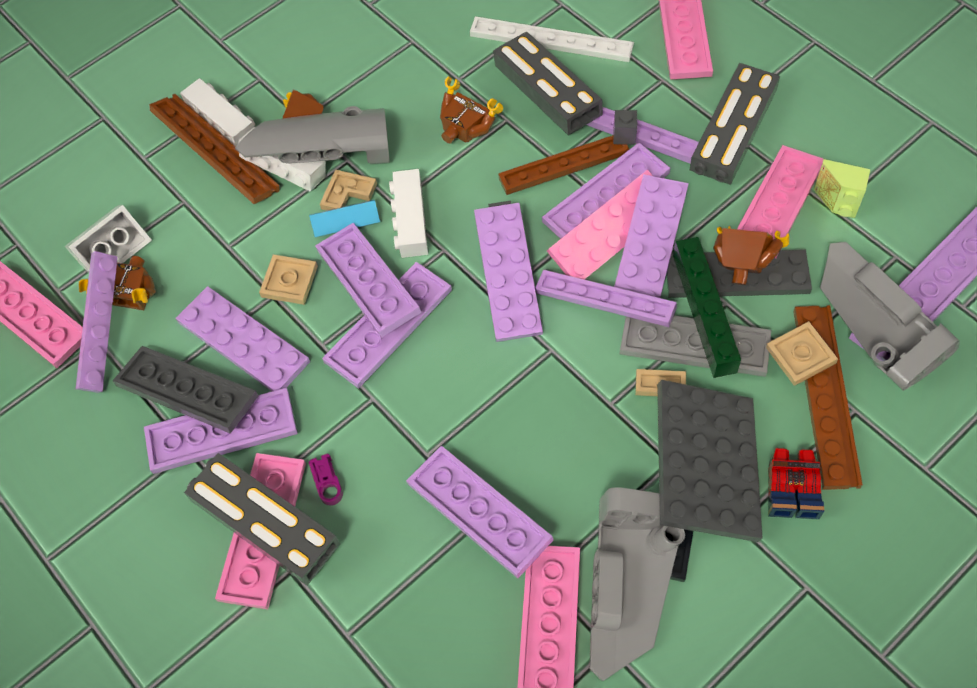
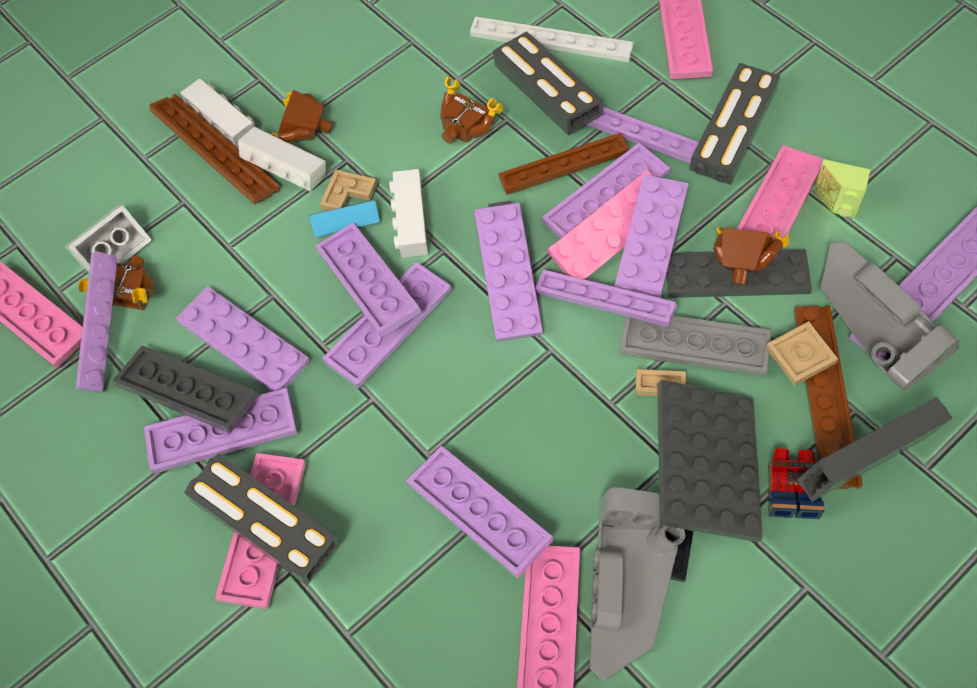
(288, 279): tan plate -> none
(320, 137): light grey panel -> none
(324, 478): magenta piece -> none
(625, 127): dark grey brick -> none
(706, 308): dark green brick -> none
(874, 449): none -> dark grey brick

